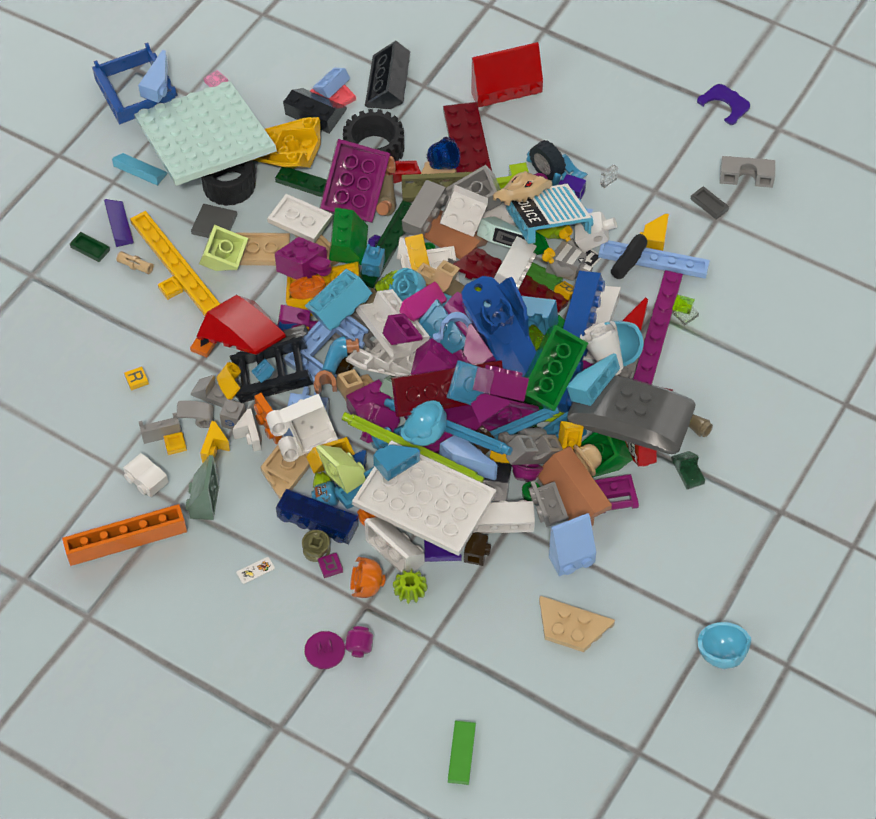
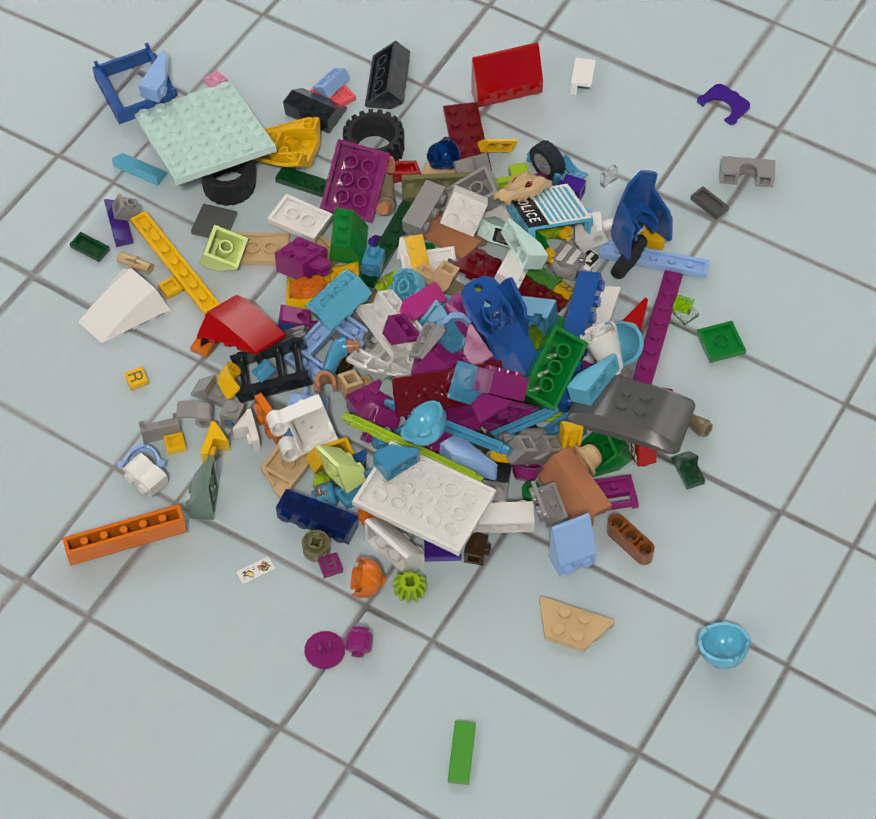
(122, 307): none -> white wedge
(125, 208): none -> light grey brick
(142, 448): none -> light blue helmet
(427, 339): none -> light grey slope
(471, 163): none -> light grey slope
(497, 145): none -> yellow slope
(525, 247): none -> light aqua slope
(582, 74): none -> white panel
(634, 547): none -> dark orange beam
(640, 207): none -> blue piece
(721, 341): none -> green plate

